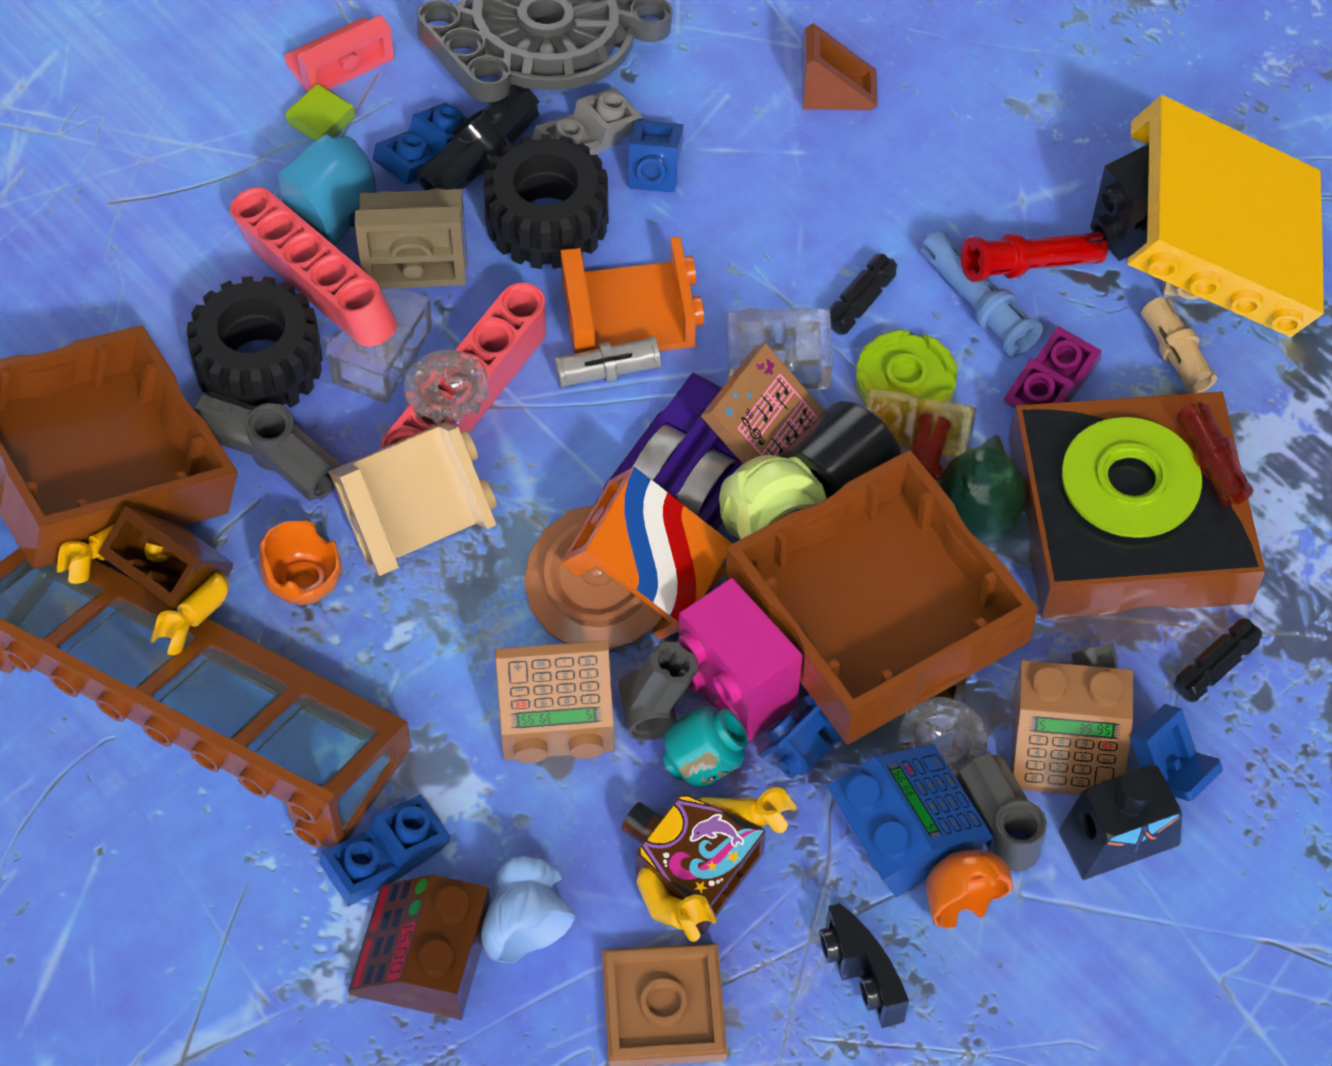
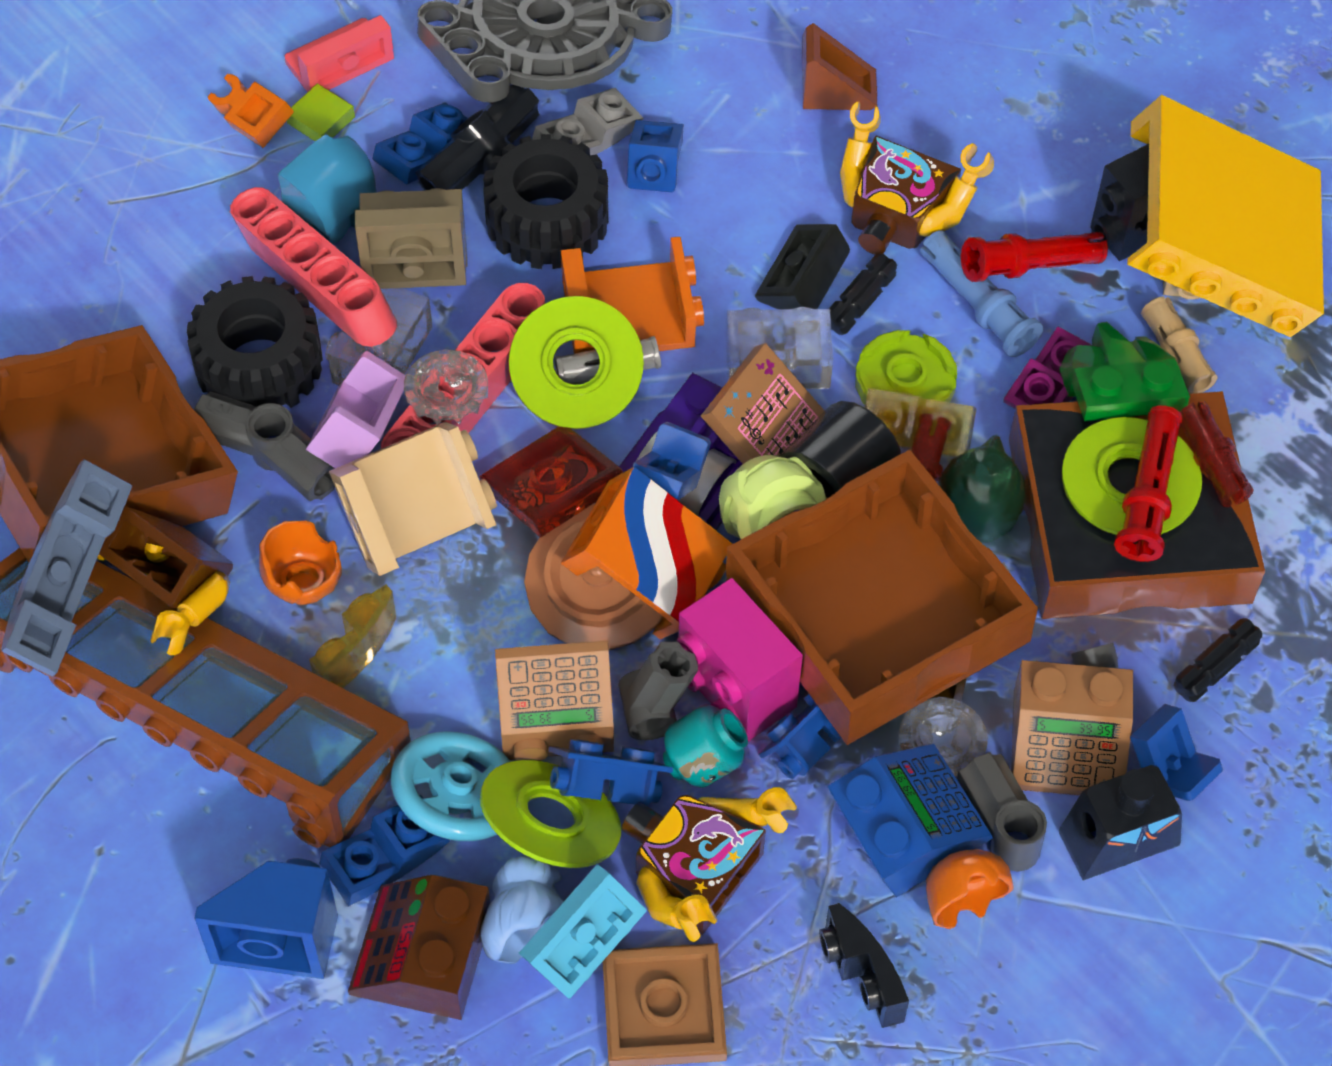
(61, 567): none -> sand blue slope
(253, 111): none -> orange plate
(272, 920): none -> blue slope
(358, 412): none -> lavender panel
(366, 628): none -> clear yellow slope
(452, 783): none -> medium azure plate
(505, 807): none -> lime piece
(551, 479): none -> clear red tile
(583, 931): none -> medium azure bracket
(585, 403): none -> lime piece
(630, 775): none -> blue hinge
(675, 459): none -> blue bracket
(804, 267): none -> pearl dark grey slope
(902, 192): none -> torso
(1122, 376): none -> green plate
(1147, 502): none -> red pin

